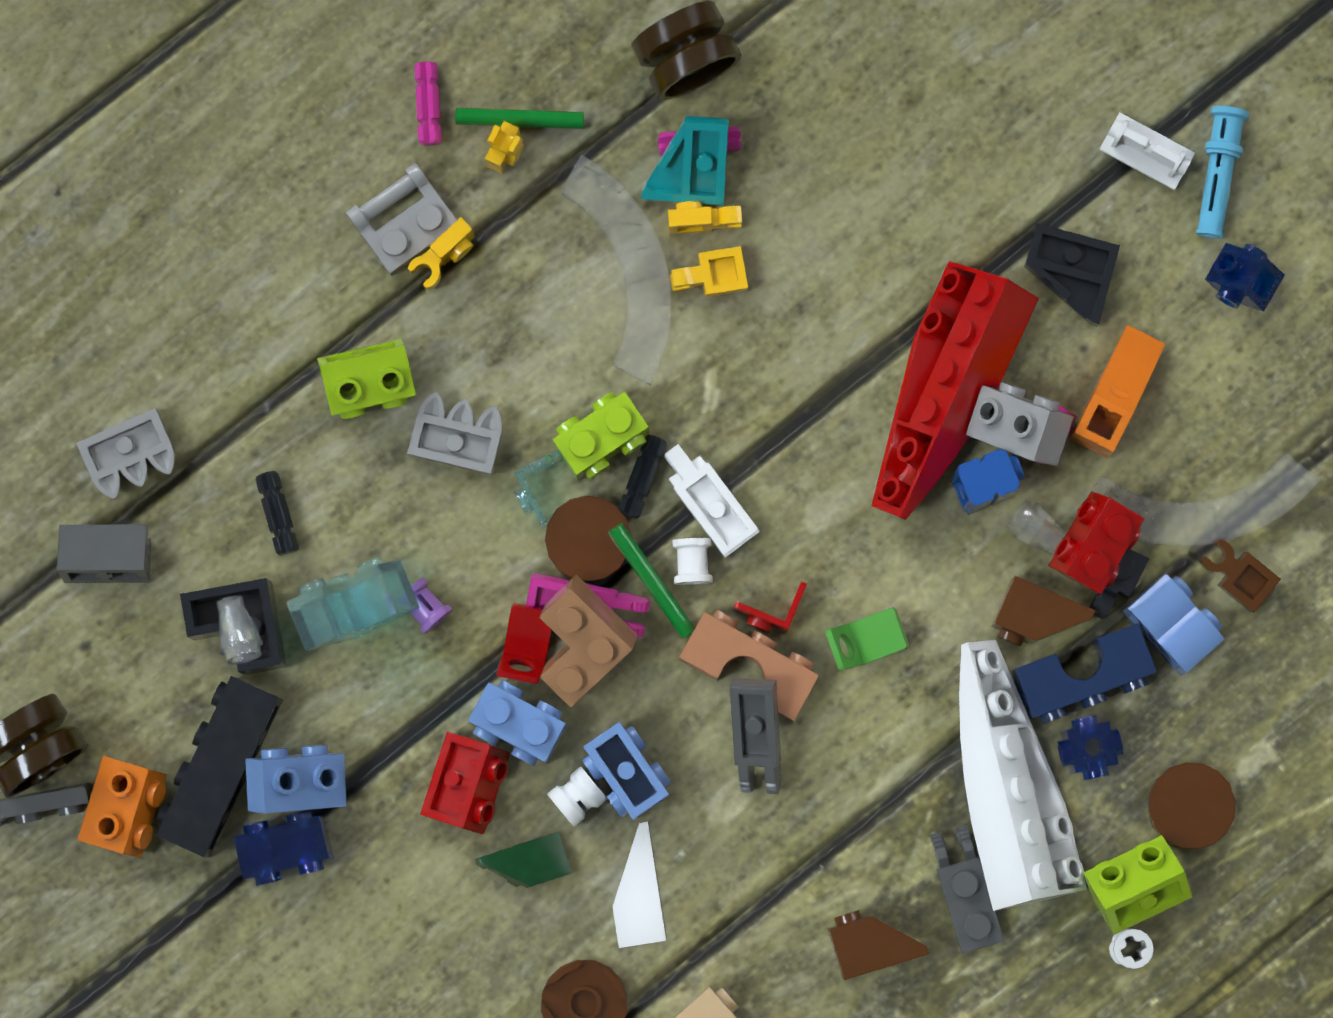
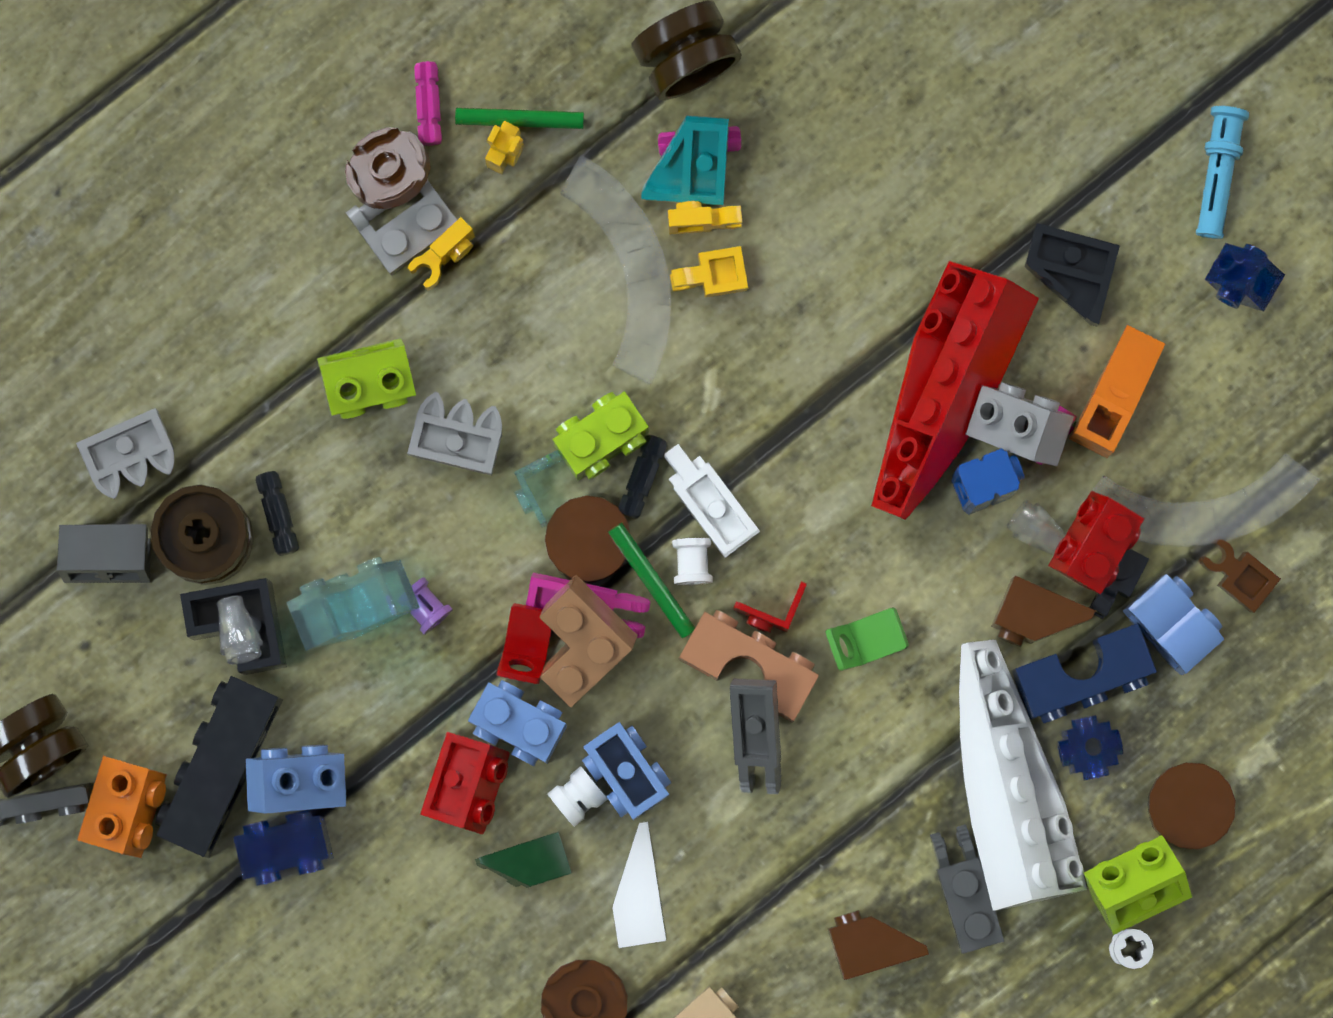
(176, 531): none -> dark brown wheel
(387, 168): none -> tile
(1147, 151): white hinge -> none

